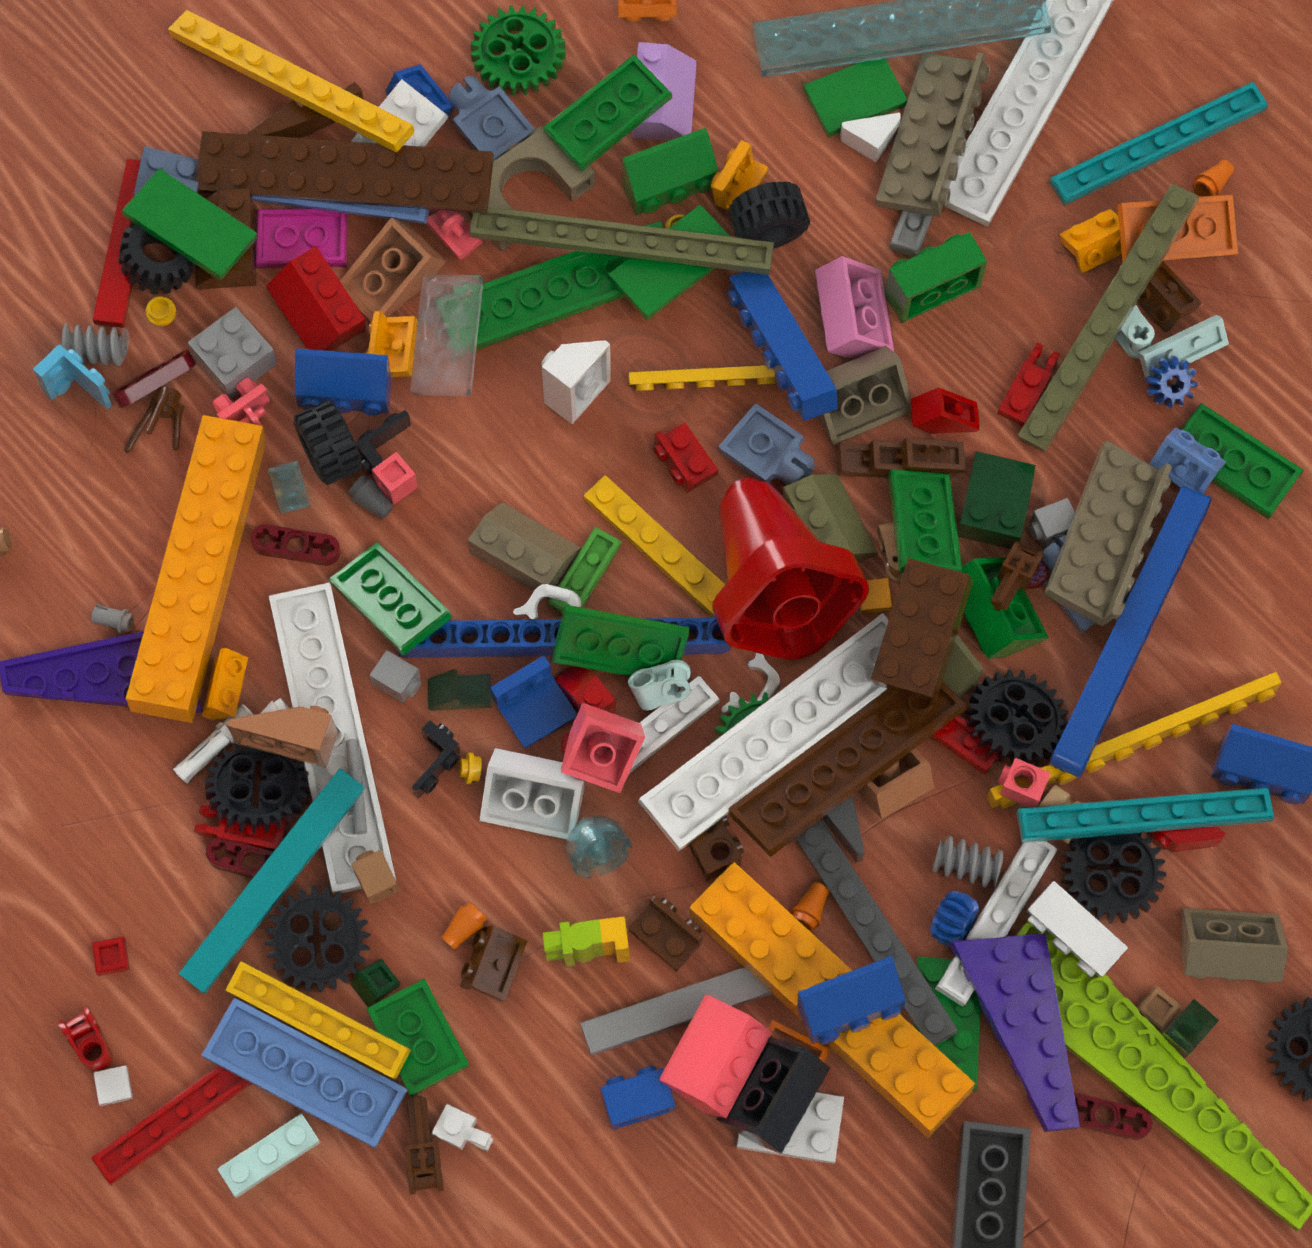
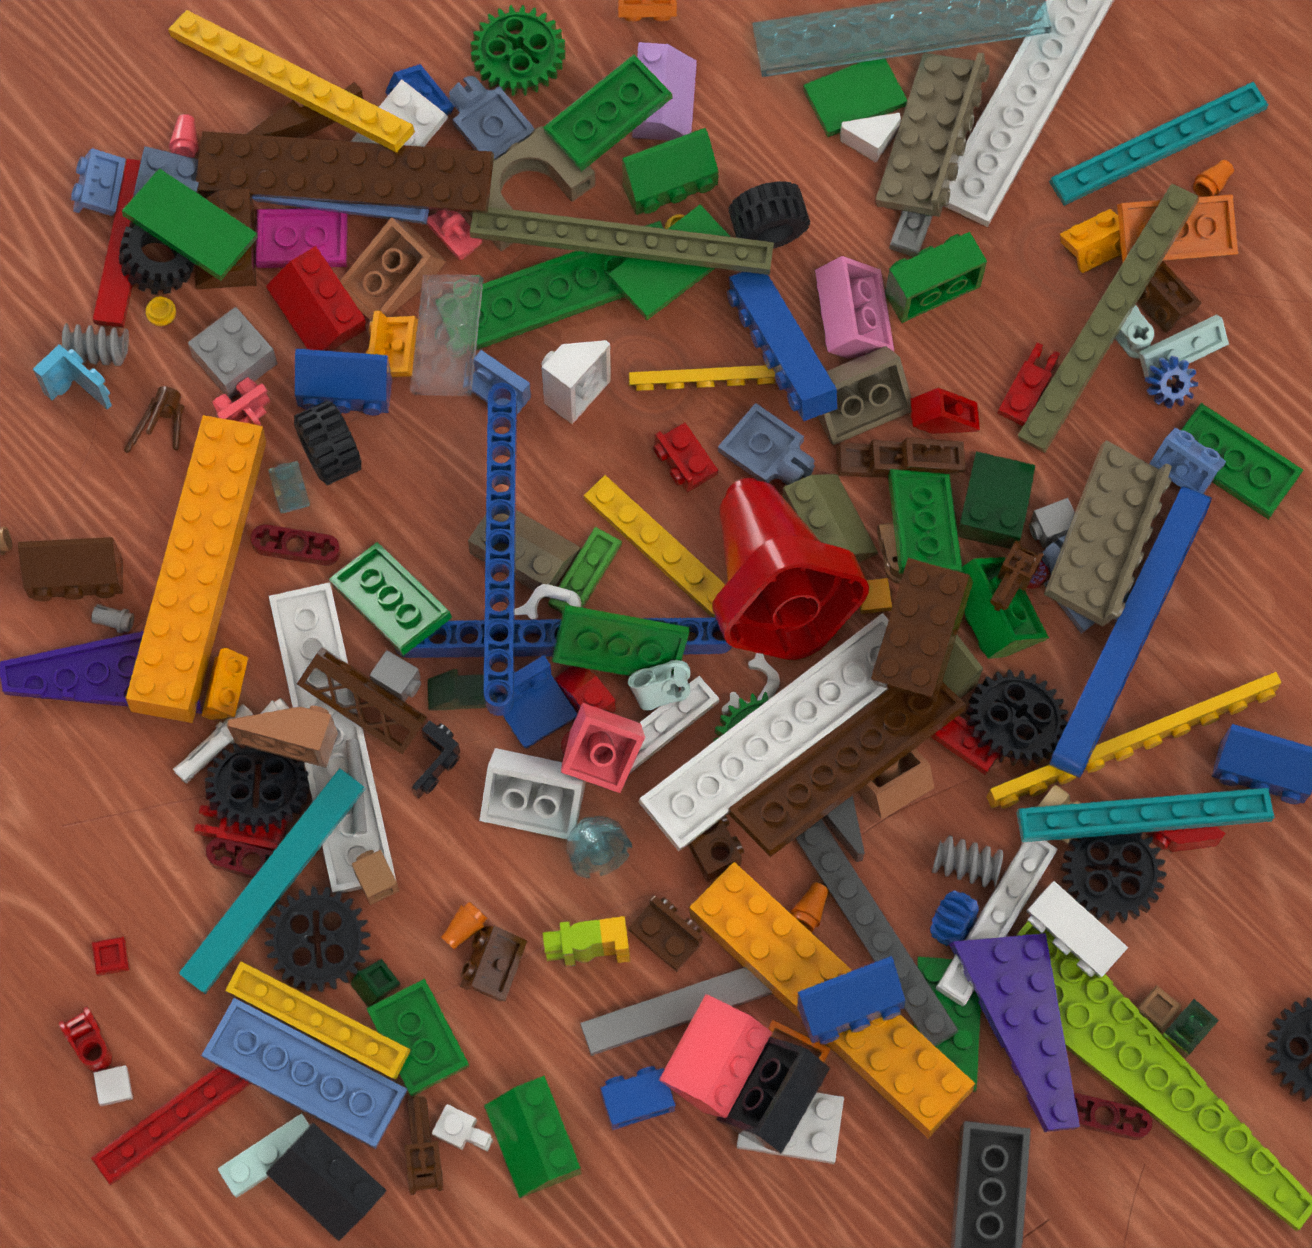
(71, 568): none -> reddish brown slope
(98, 182): none -> medium blue bracket
(153, 378): beam -> none
(184, 137): none -> coral cone
(326, 1181): none -> black slope
(367, 690): none -> reddish brown fence
(370, 497): dark grey cone -> none
(372, 439): black bracket -> none
(395, 478): coral brick -> none
(470, 768): yellow plate -> none
(490, 372): none -> medium blue bracket
(501, 561): none -> blue beam
(532, 1137): none -> green slope
(738, 175): light orange bracket -> none
(1026, 796): coral brick -> none
(1233, 945): dark tan slope -> none

